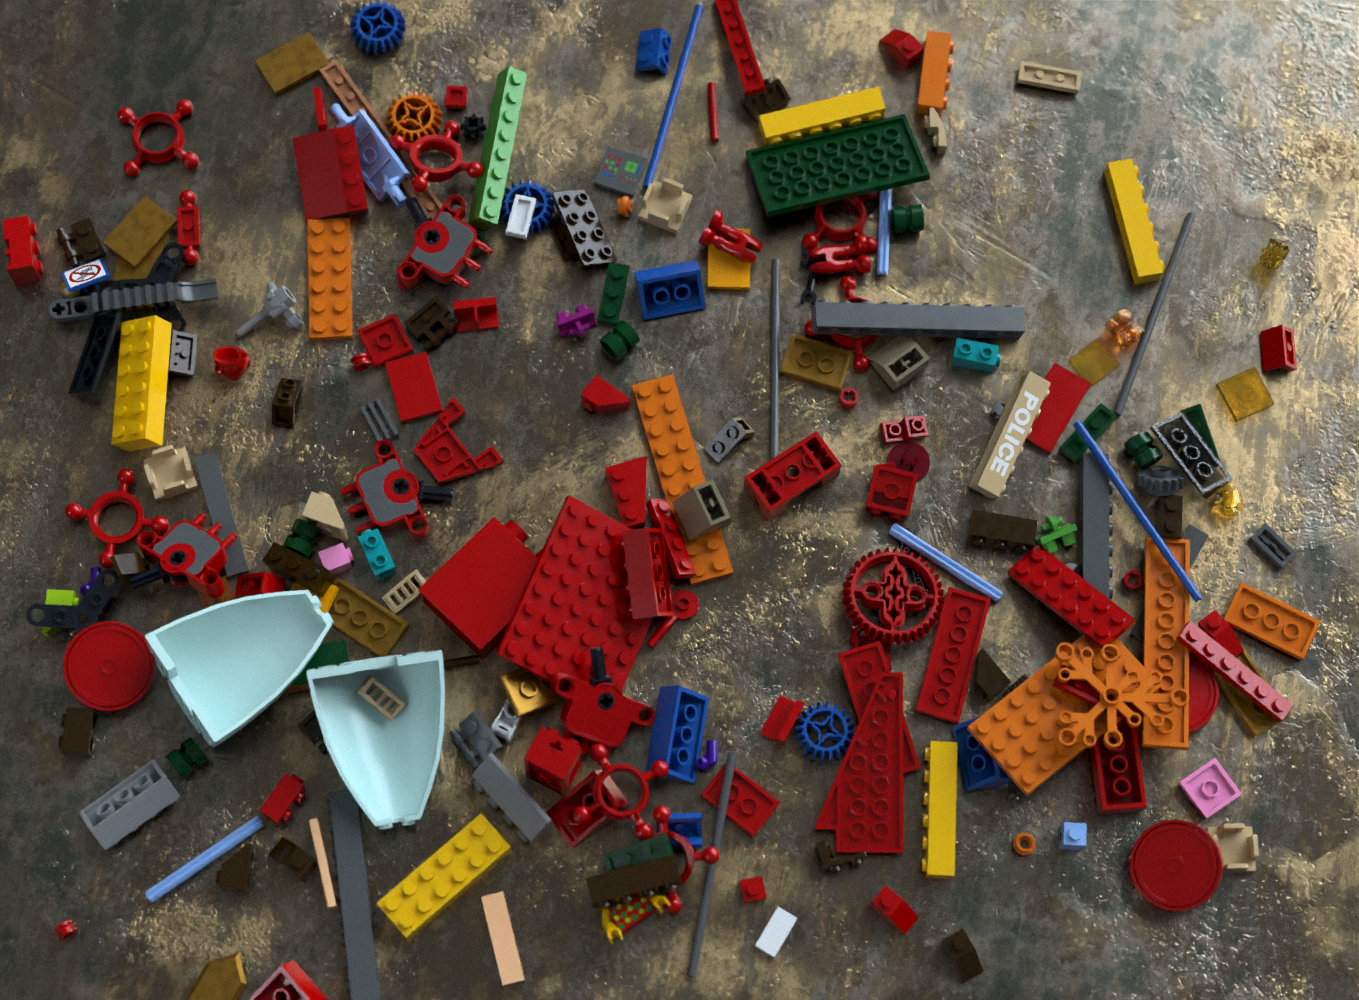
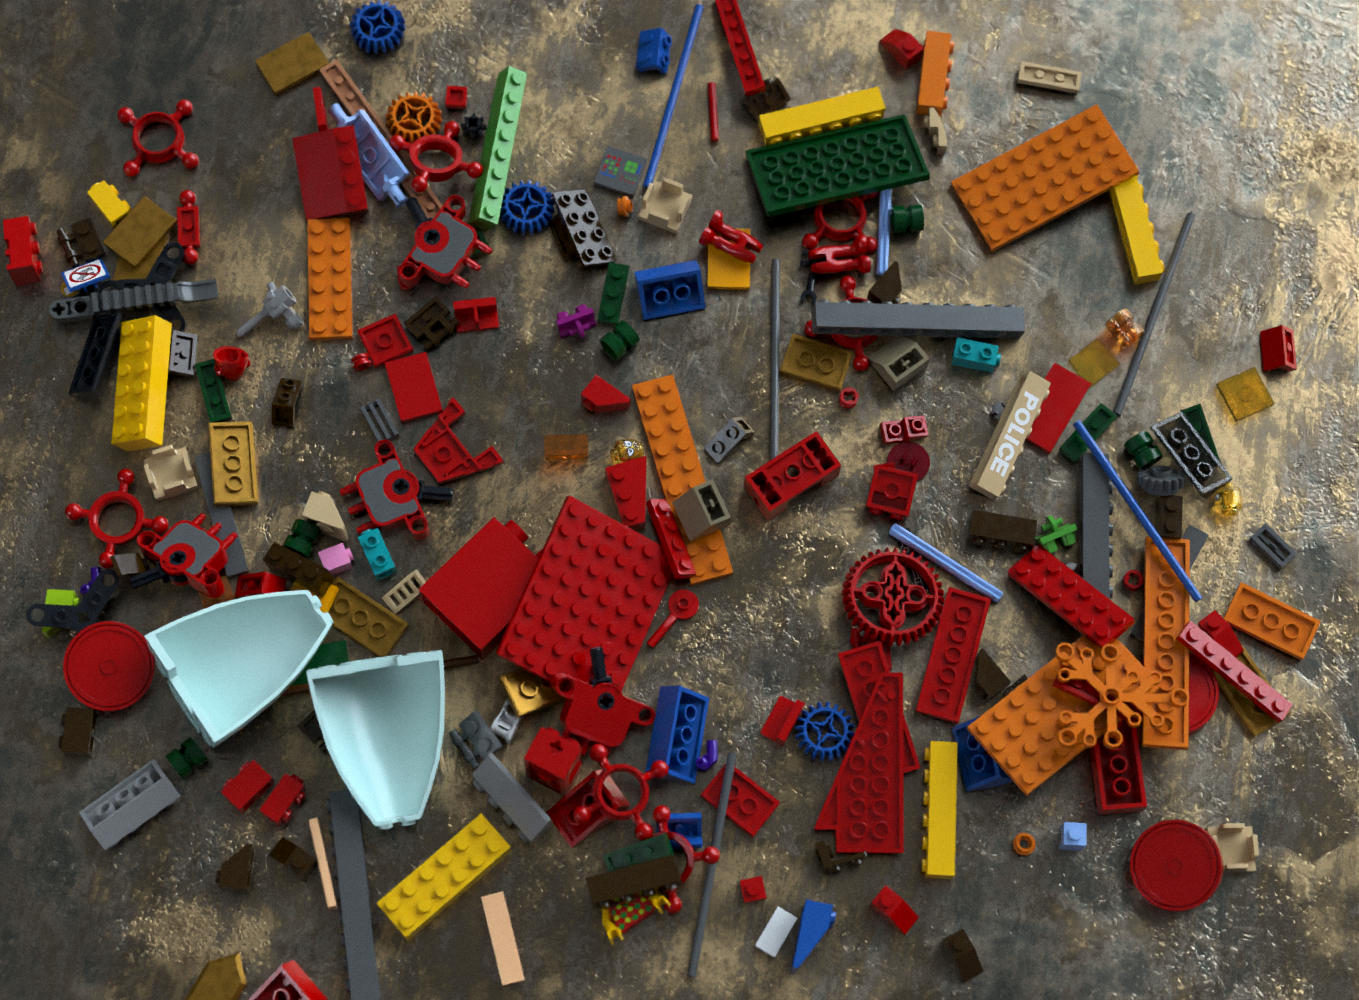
(65, 930): red bush -> none
(108, 203): none -> yellow brick
(204, 859): light blue axle -> none
(213, 392): none -> dark green plate
(233, 463): none -> pearl gold tile
(247, 786): none -> red brick
(366, 684): tan slope -> none
(520, 216): white tile -> none
(566, 447): none -> clear orange panel
(626, 450): none -> clear yellow head
(647, 573): red slope -> none
(813, 925): none -> blue slope
(887, 287): none -> dark brown slope
(1044, 178): none -> orange plate
(1210, 788): bright pink plate -> none
(1274, 254): clear yellow rock -> none

